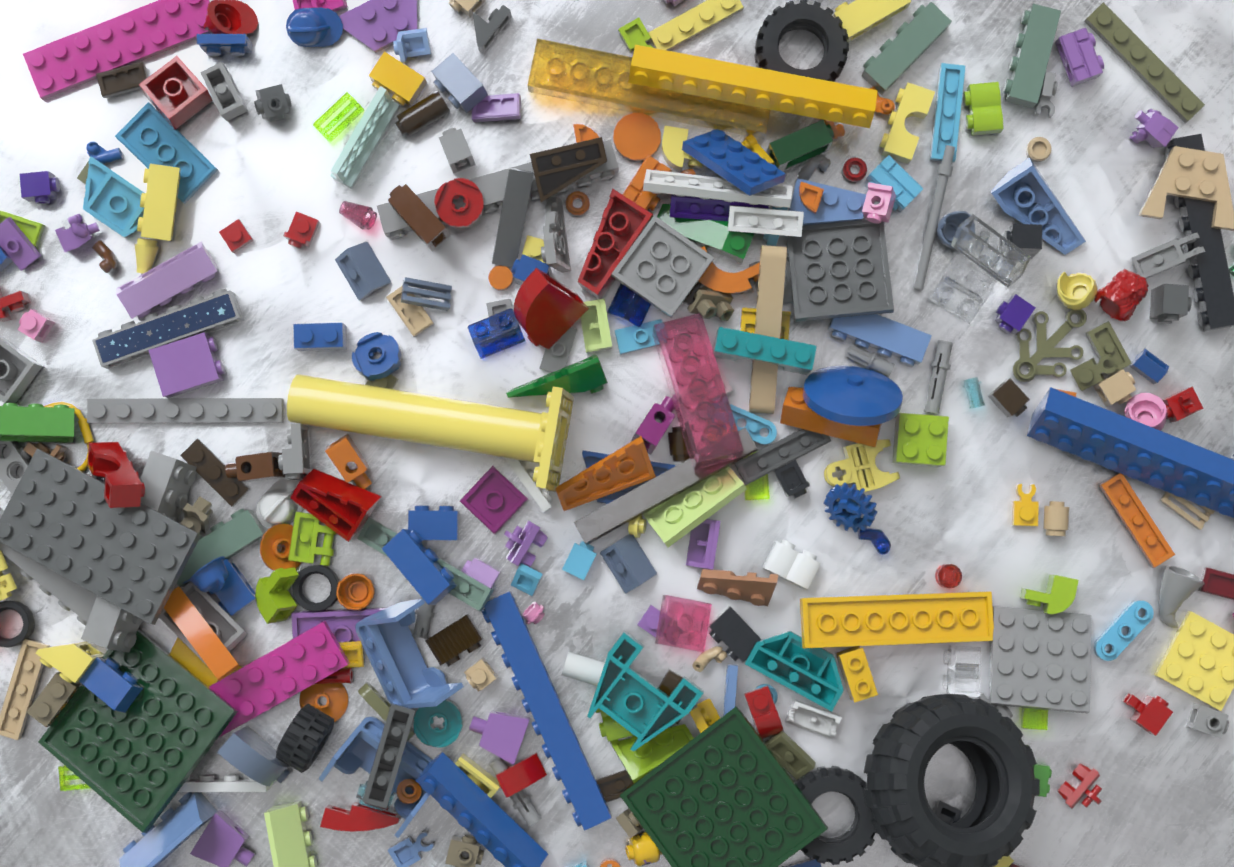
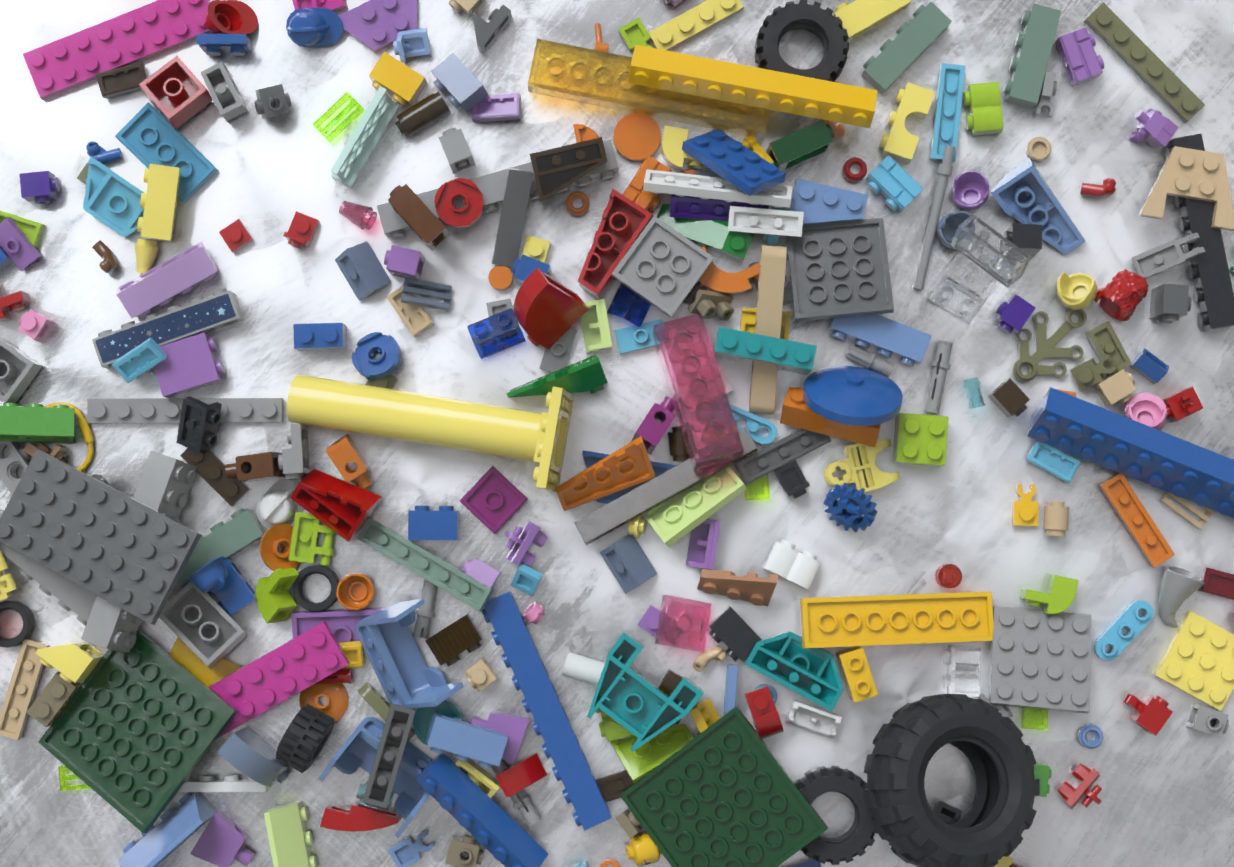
(77, 234): medium lavender piece -> none
(111, 684): blue brick -> none
(121, 480): red arch -> none
(139, 360): none -> medium azure plate
(198, 424): none -> black bracket
(198, 515): dark tan hips -> none
(200, 634): orange slope -> none
(403, 796): orange plate -> none
(404, 262): none -> medium lavender brick
(420, 566): blue brick -> none
(465, 740): none -> medium blue wedge
(540, 496): white plate -> none
(555, 239): light grey plate -> none
(580, 560): medium azure brick -> none
(598, 45): none -> orange hand
(790, 755): olive plate -> none
(810, 196): orange tile -> none
(812, 164): light grey arm -> none
(877, 538): clear blue arm -> none
(882, 211): bright pink brick -> none
(883, 105): orange arm -> none
(970, 190): none -> medium lavender hair
(1053, 461): none -> medium azure plate
(1095, 190): none -> red arm
(1096, 741): none -> medium blue plate

